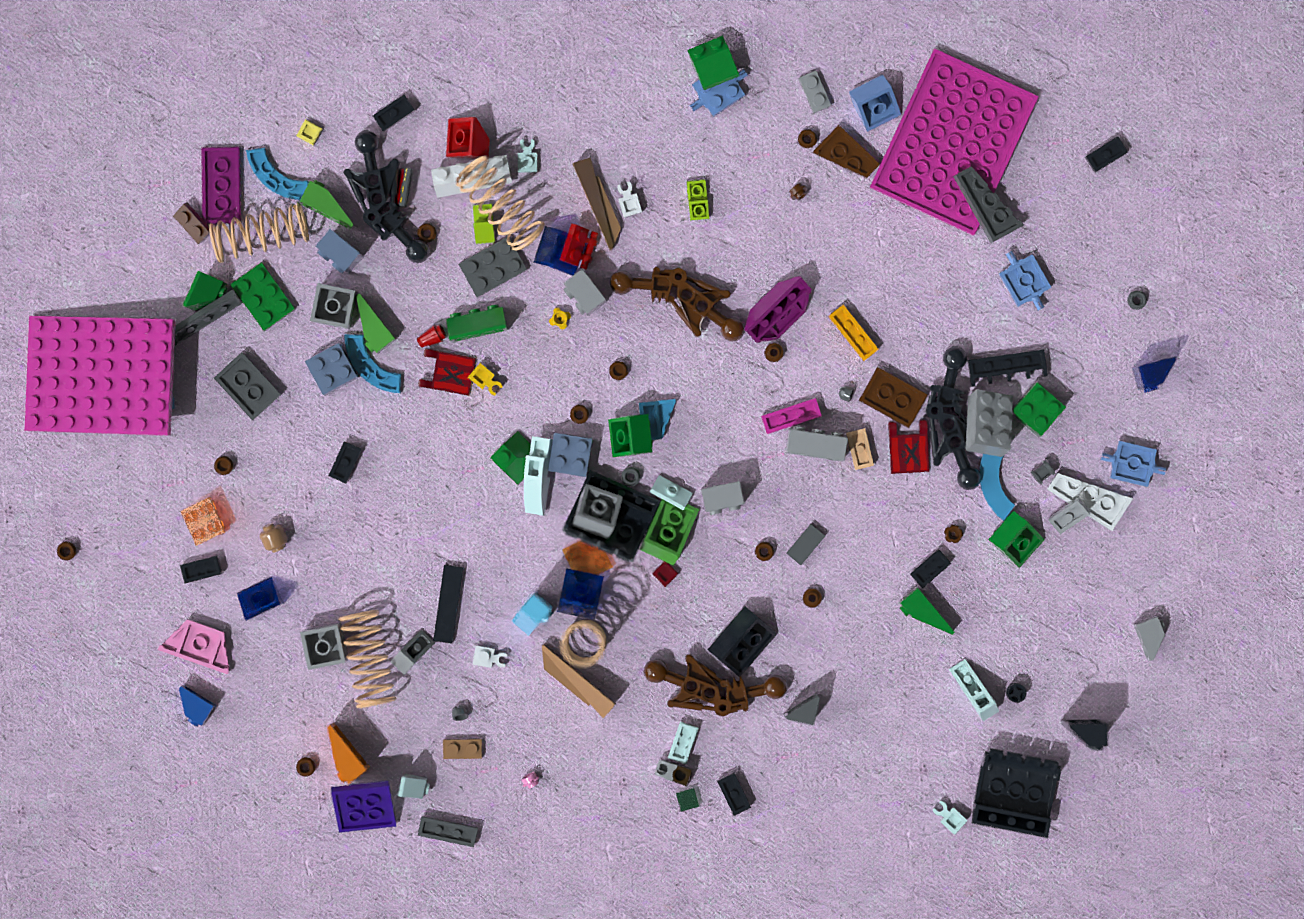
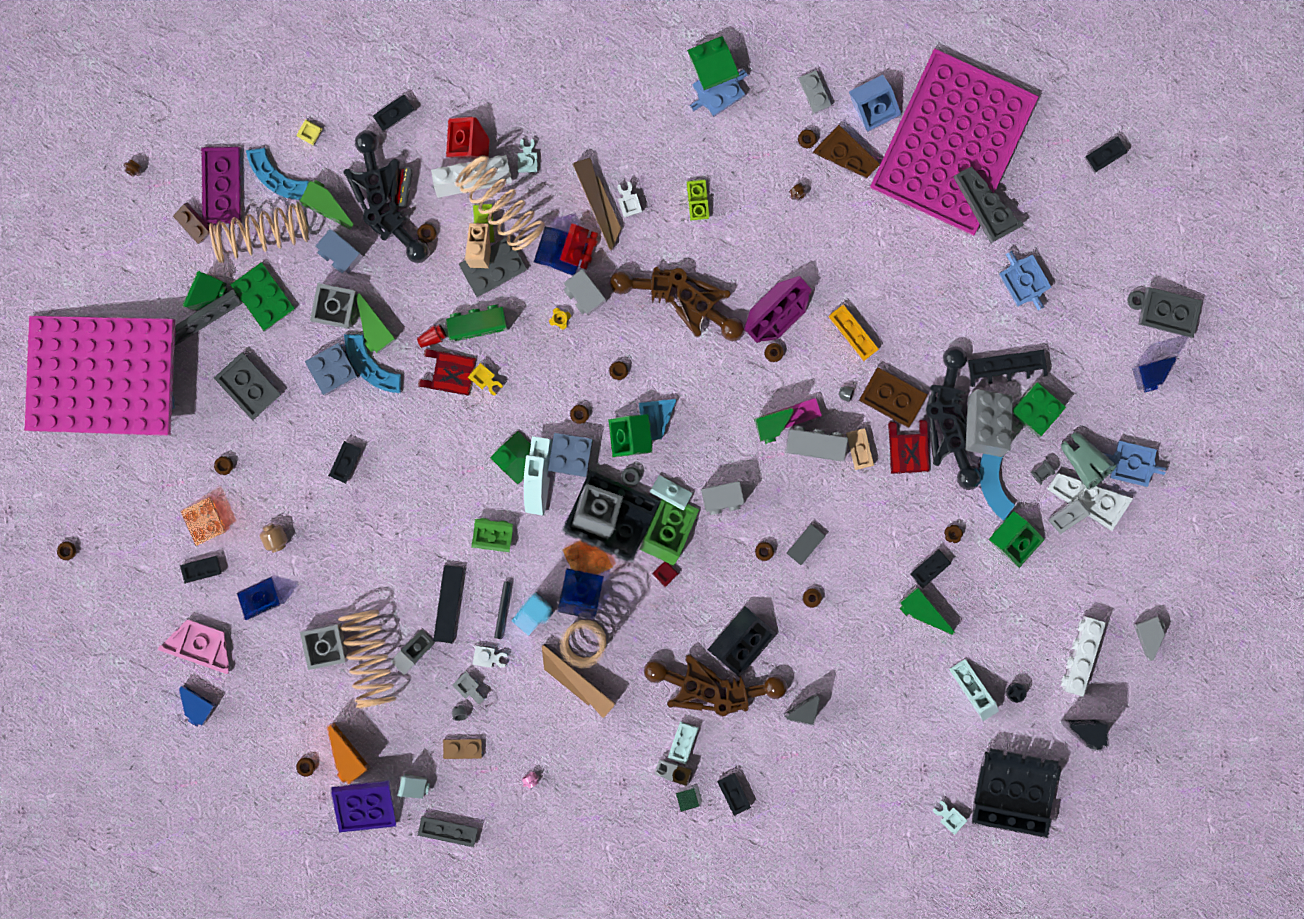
(132, 168): none -> reddish brown plate
(467, 686): none -> light grey plate
(478, 246): none -> light nougat slope
(492, 535): none -> bright green bracket
(502, 610): none -> black bar
(772, 425): none -> green slope
(1083, 656): none -> white brick
(1088, 461): none -> sand green piece
(1170, 312): none -> dark grey plate

